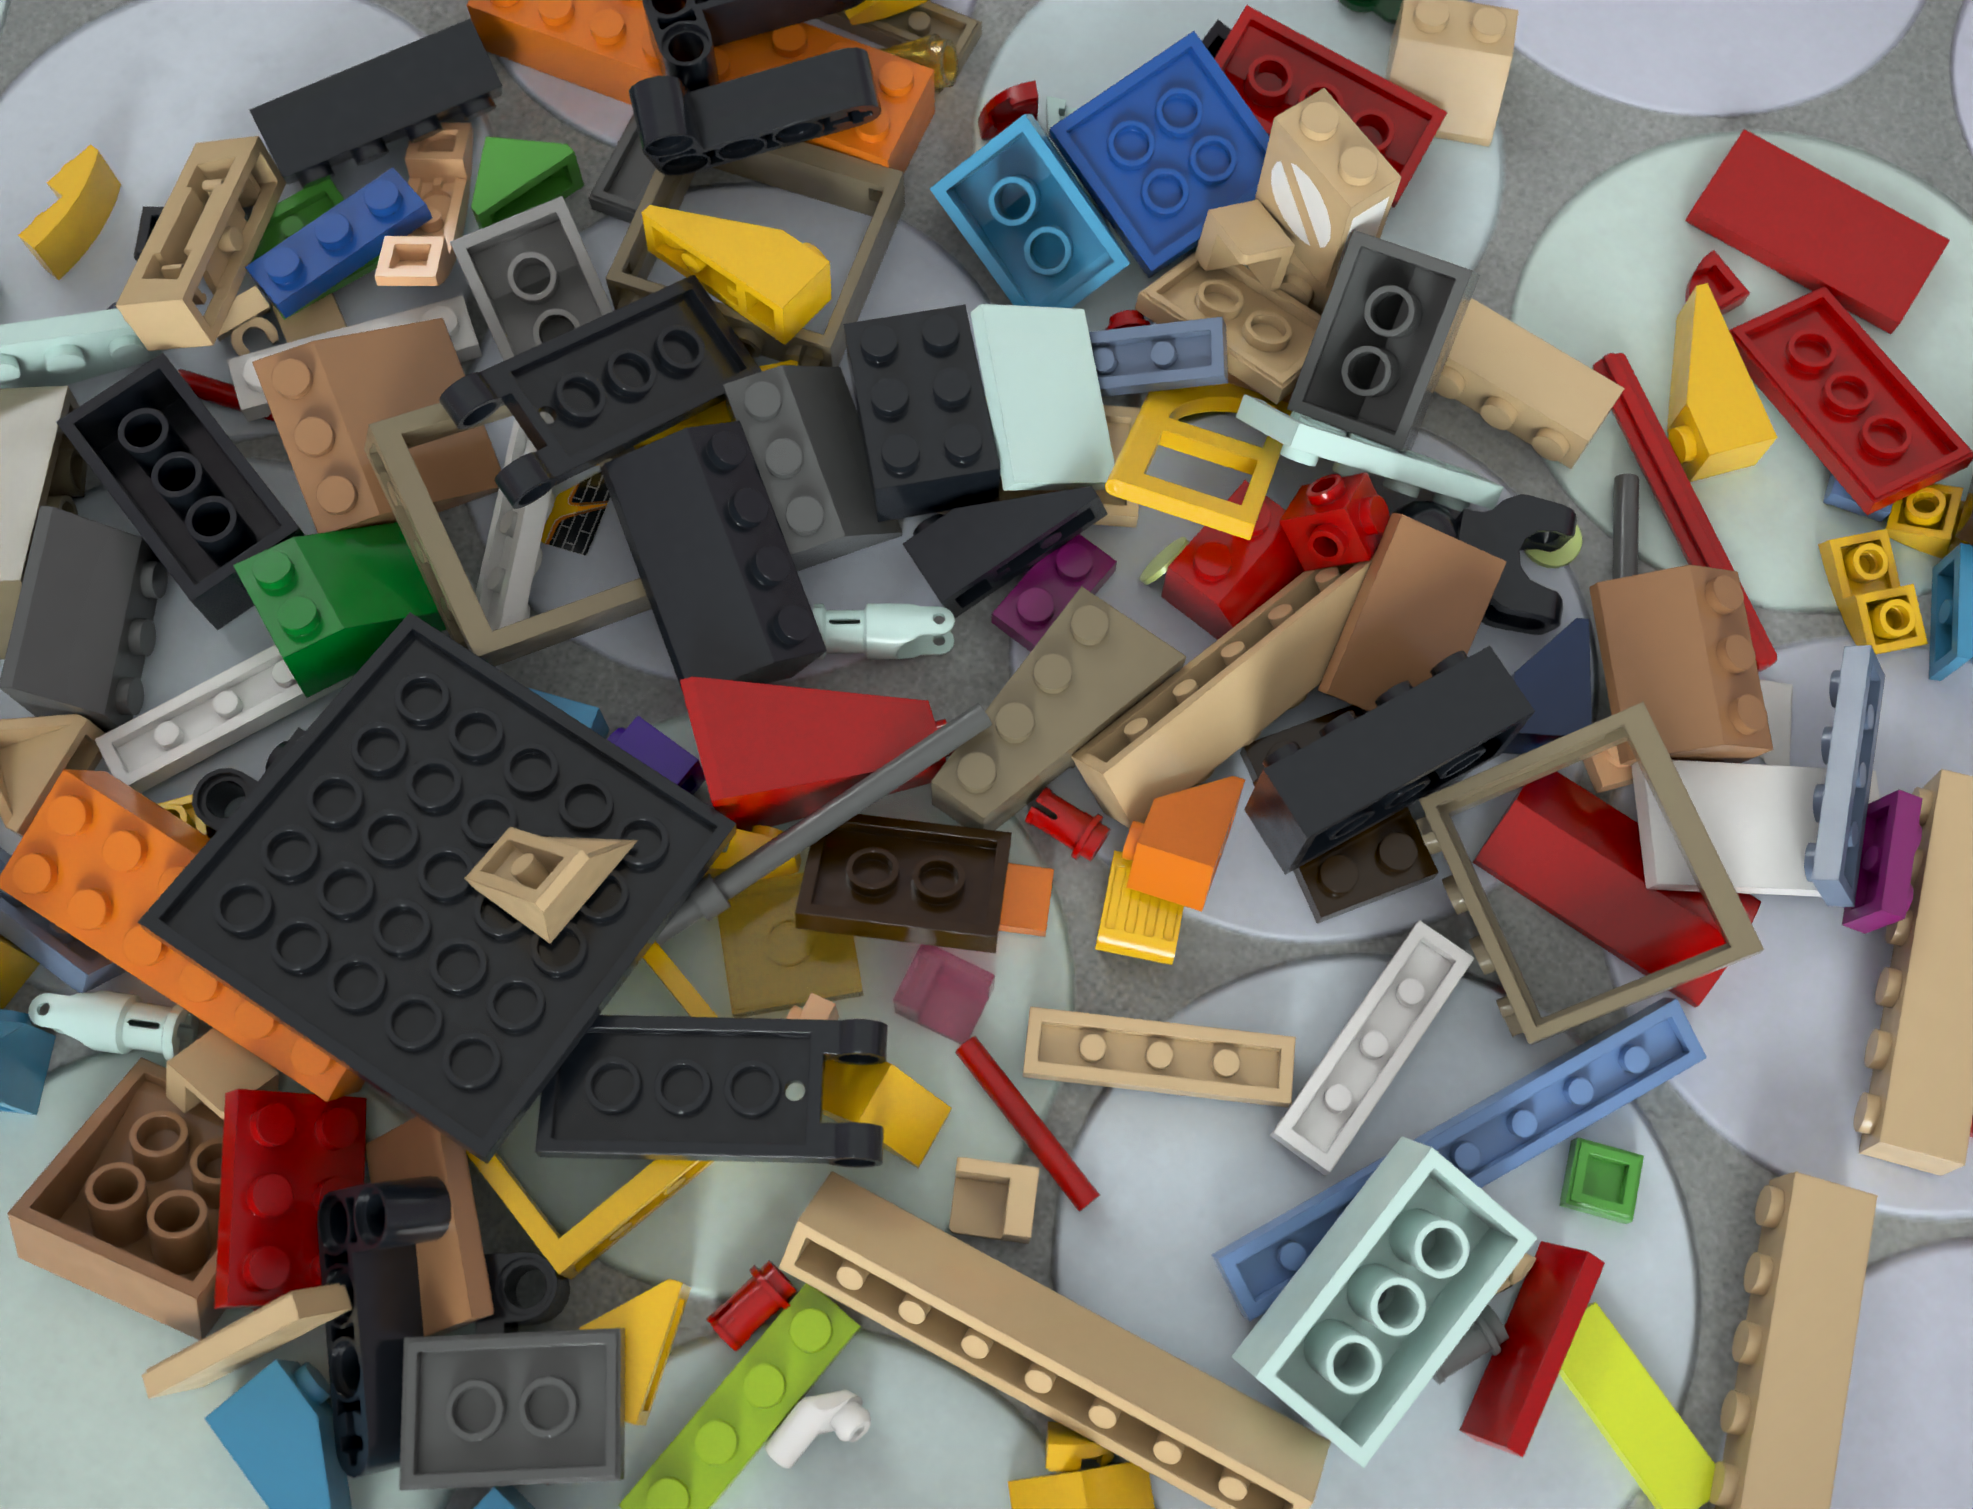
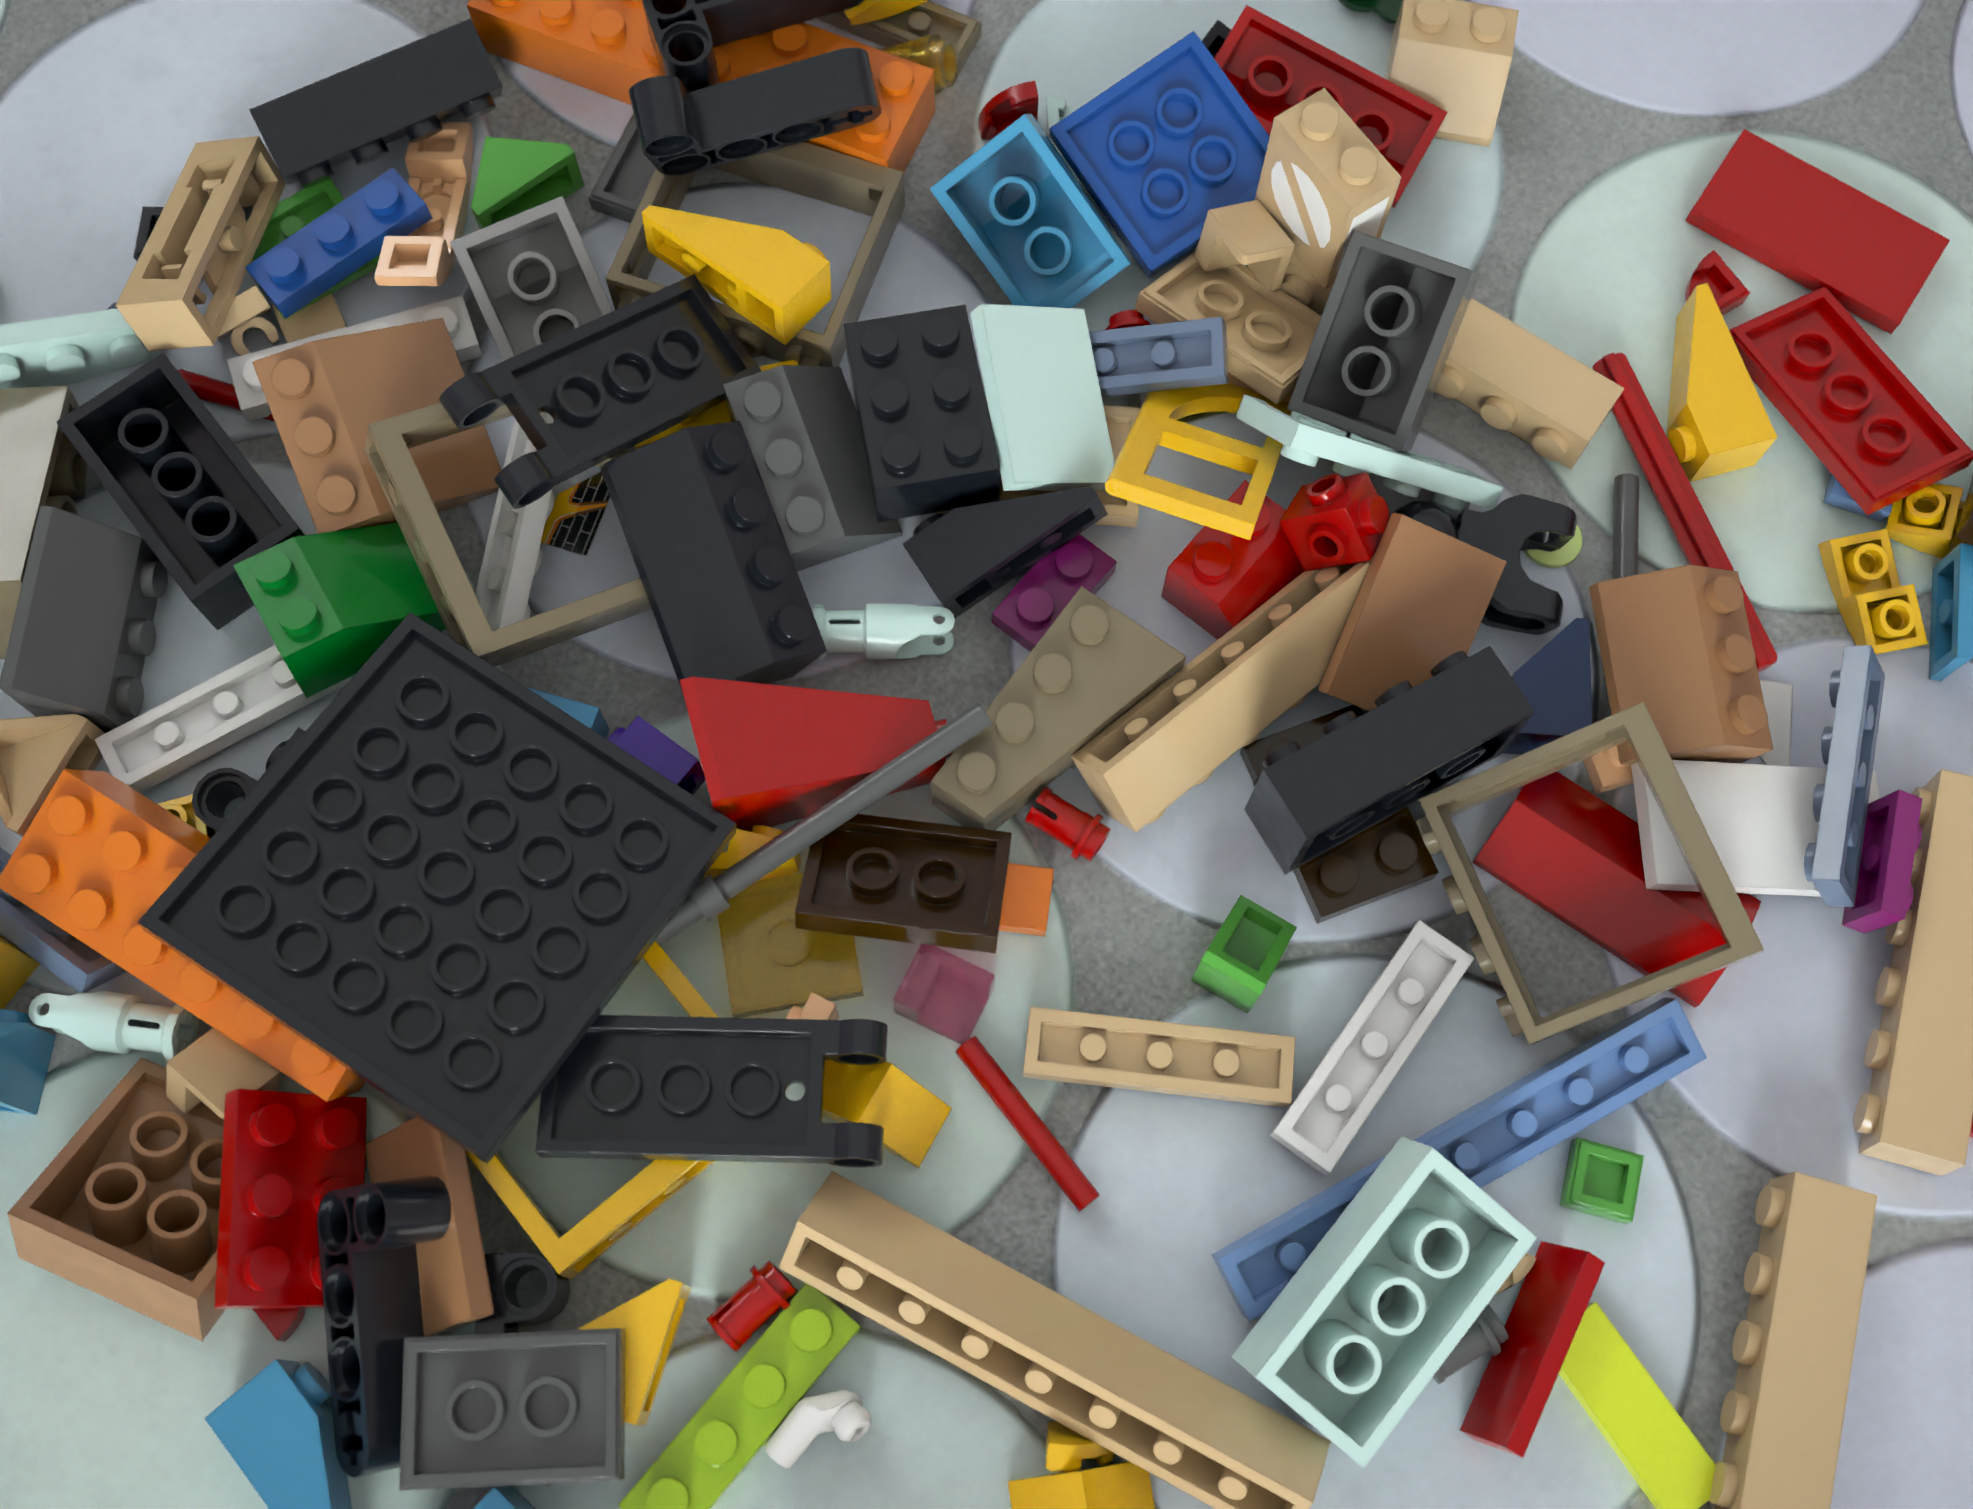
(69, 227): yellow slope -> none
(246, 1339): tan tile -> none
(545, 877): tan slope -> none
(993, 1200): tan panel -> none
(1135, 921): yellow piece -> none
(1160, 563): yellowish green piece -> none
(1183, 842): orange slope -> none
(1244, 954): none -> bright green slope

